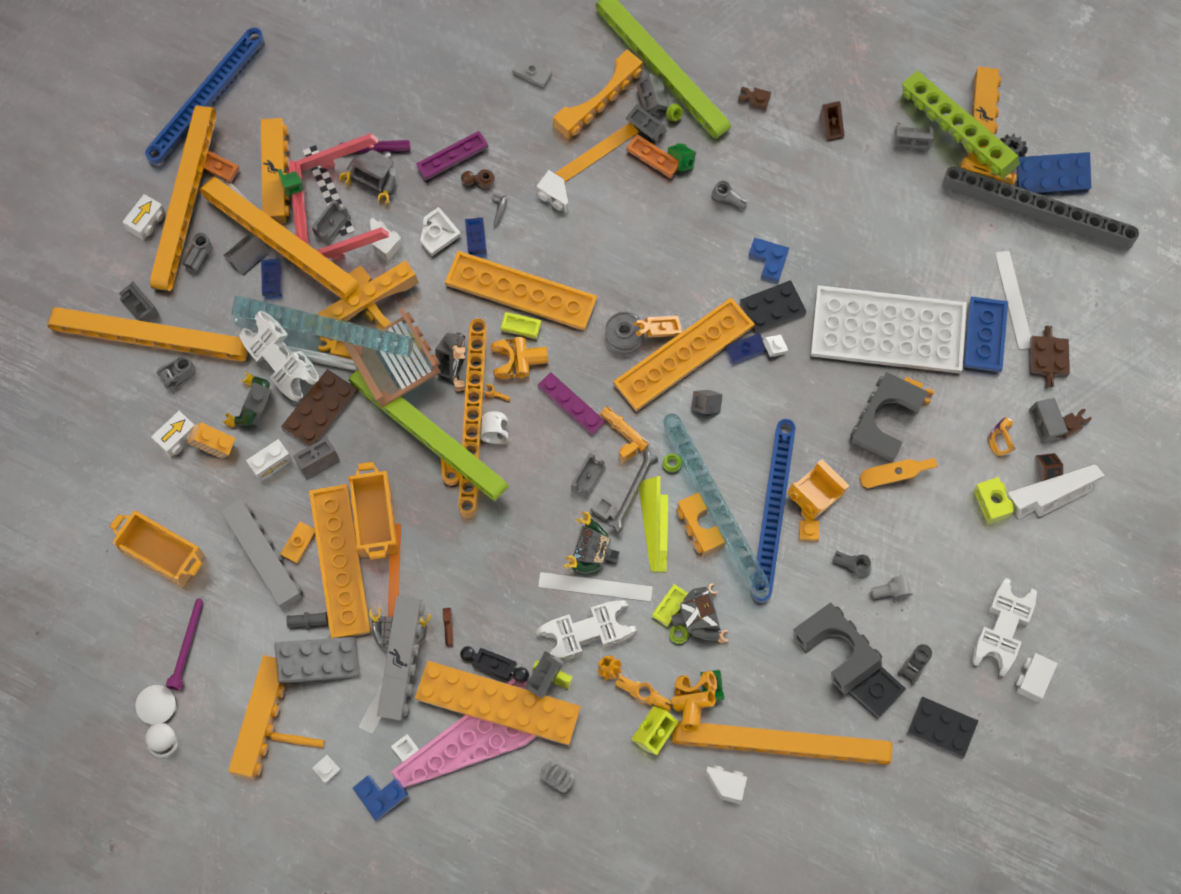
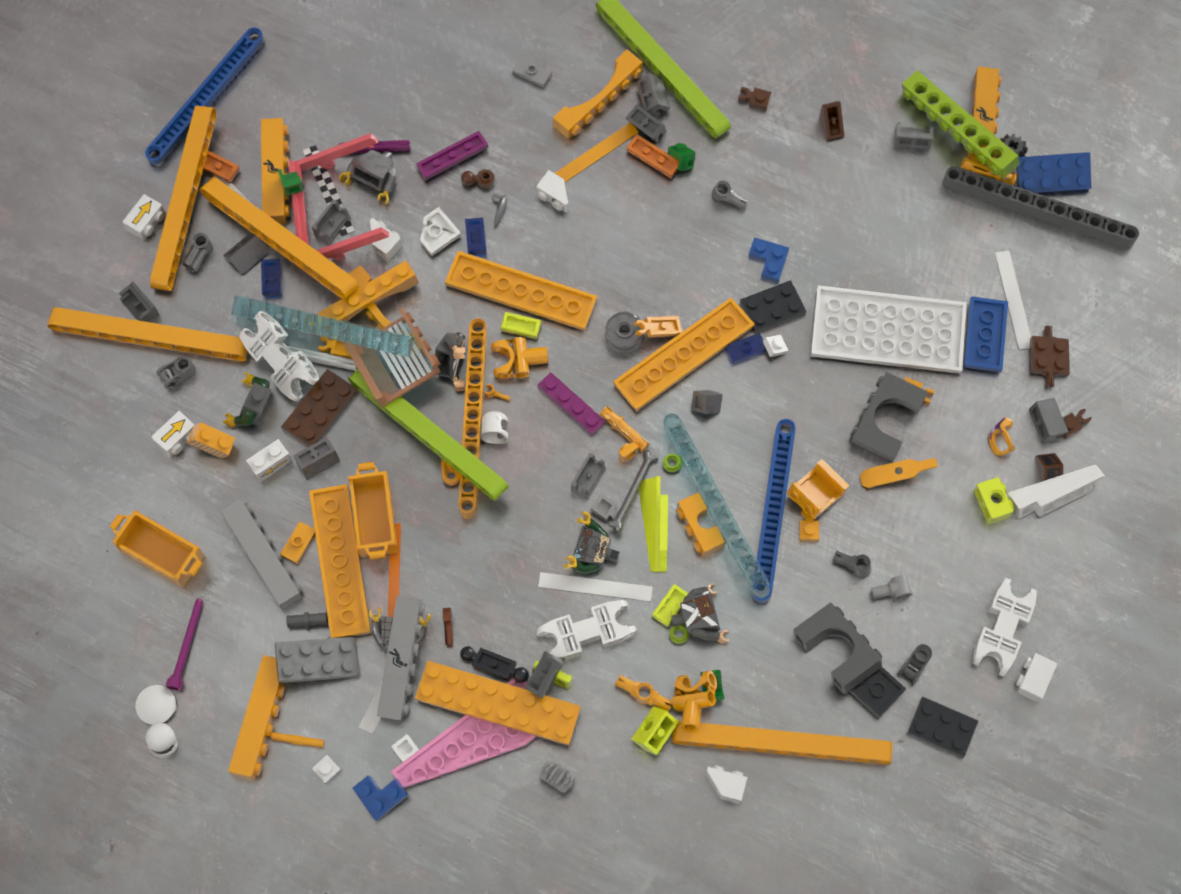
(609, 667): light orange gear -> none
(674, 112): lime plate -> none

